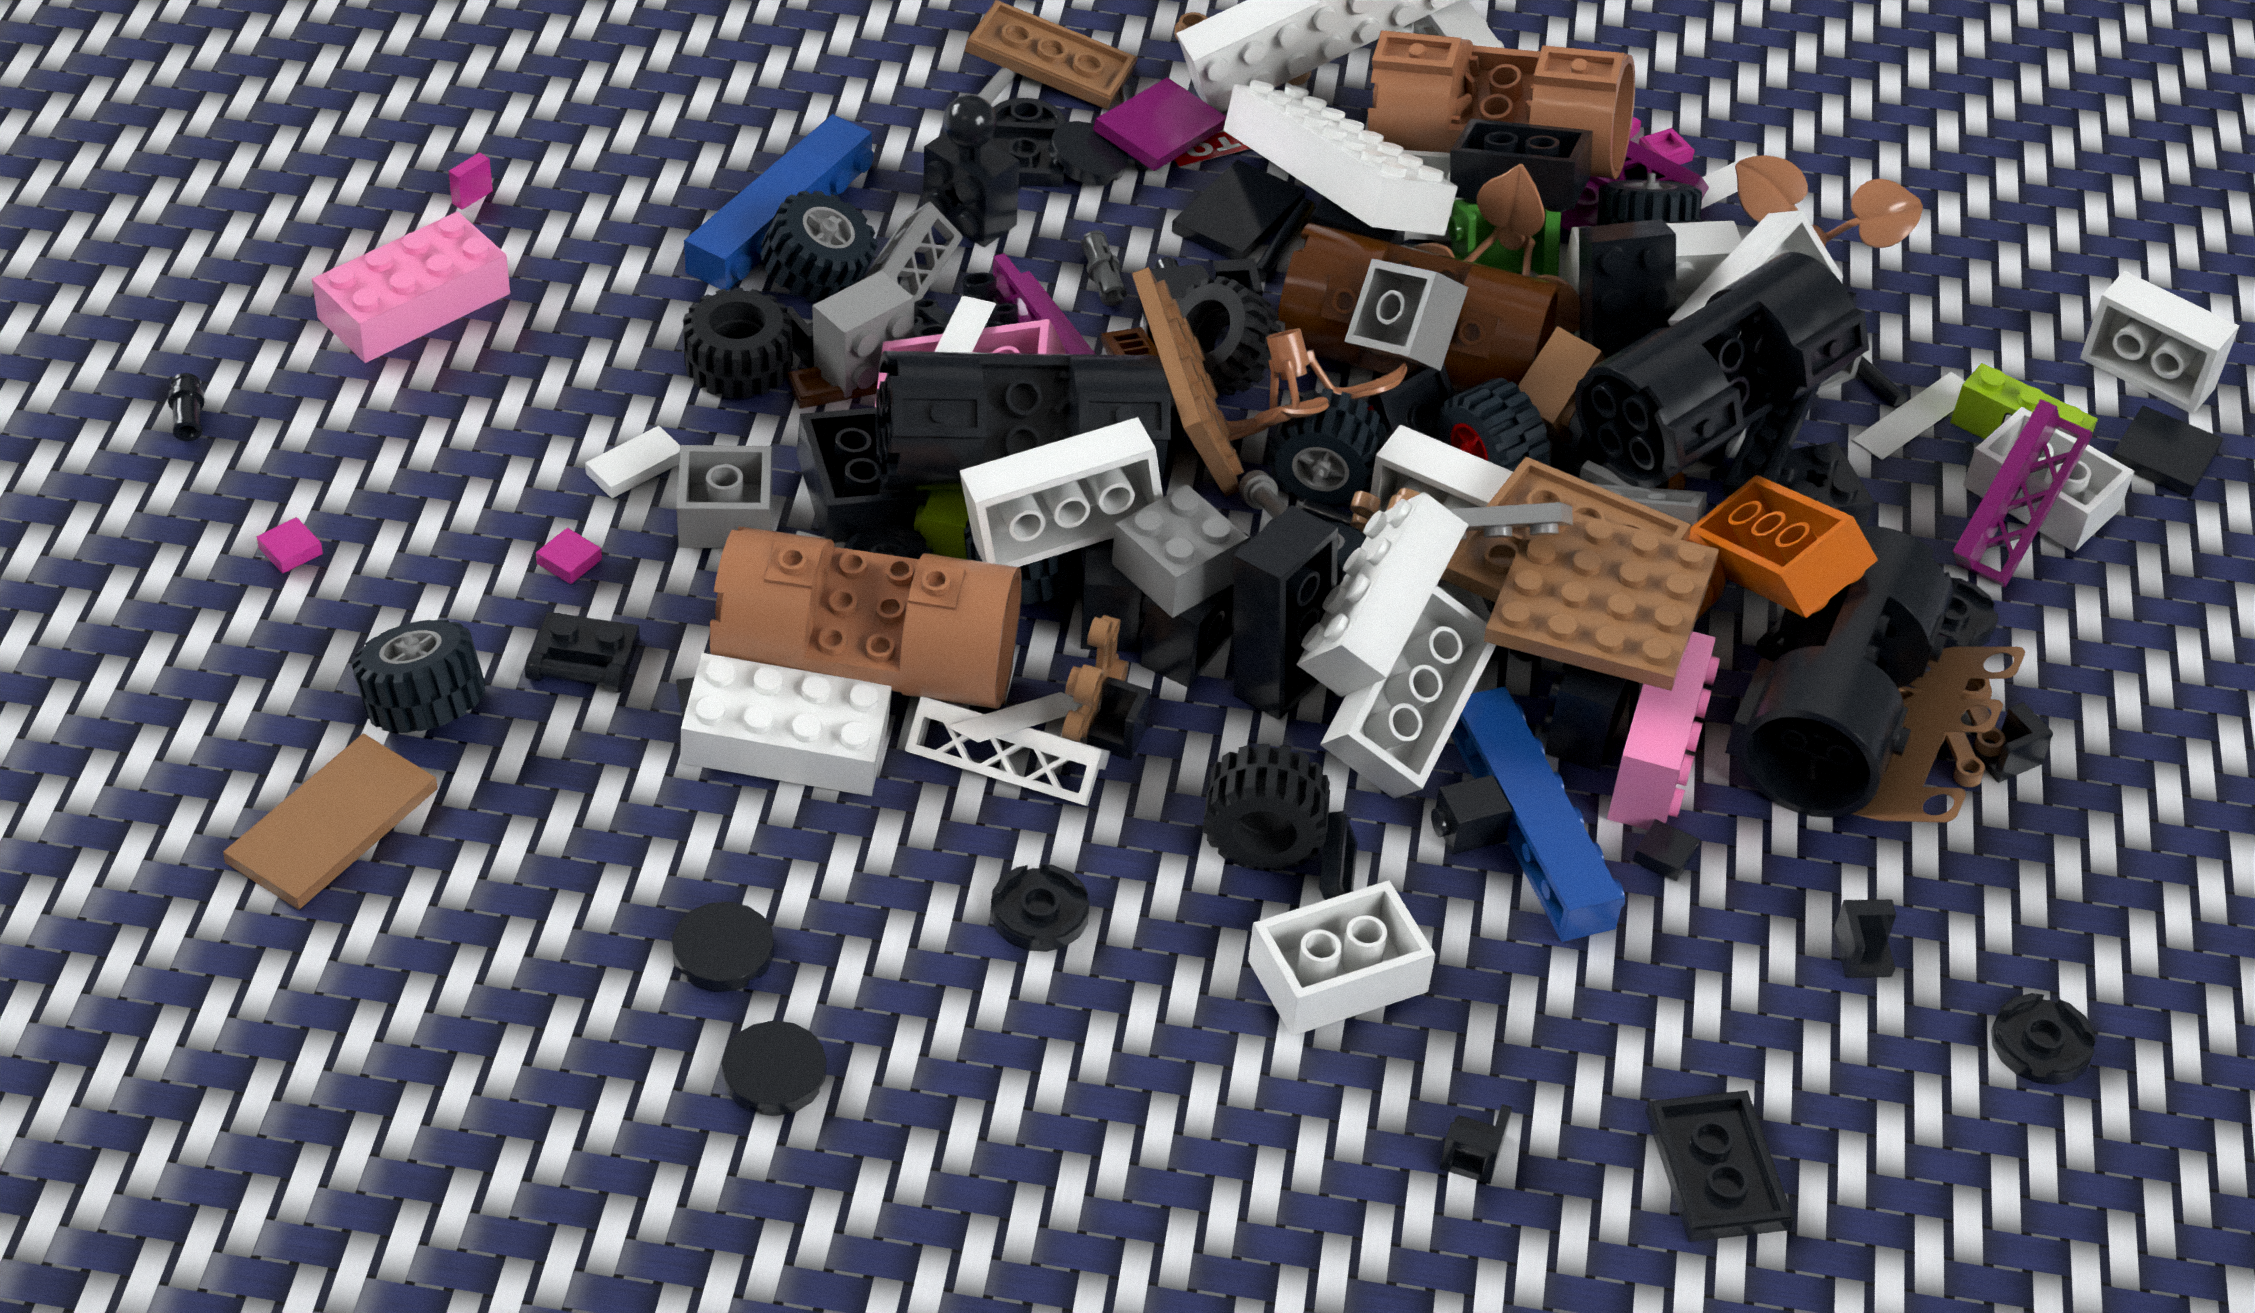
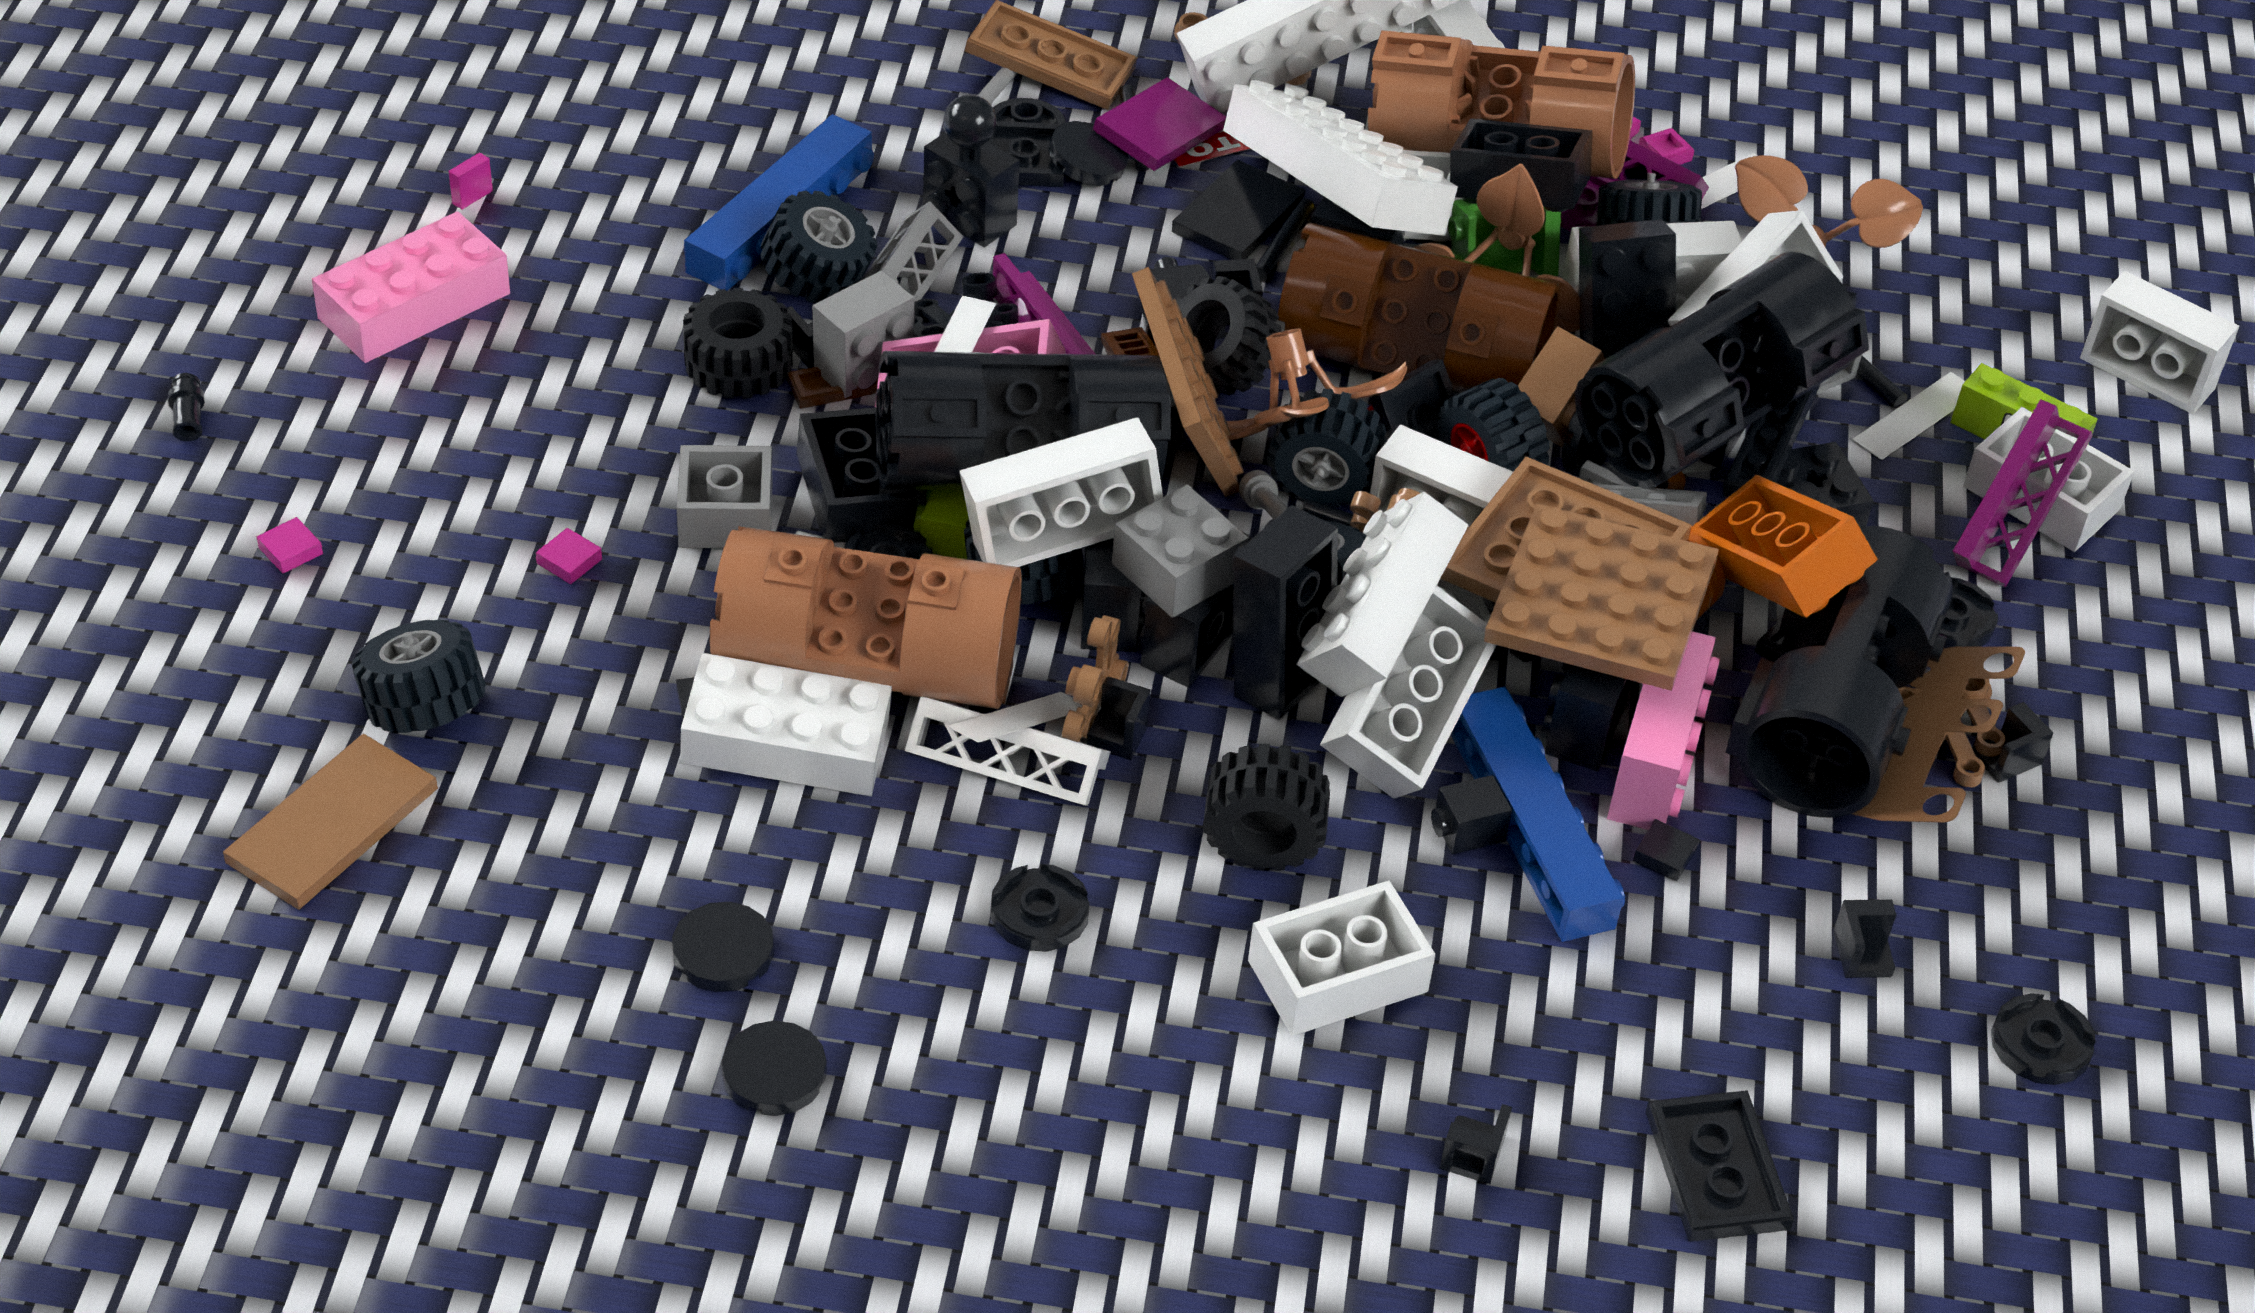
(583, 651): black plate -> none
(634, 462): white tile -> none
(1103, 268): dark grey pin -> none
(1338, 857): black tile -> none
(1406, 314): light grey brick -> none
(1500, 520): light grey plate -> none
(2167, 450): black tile -> none

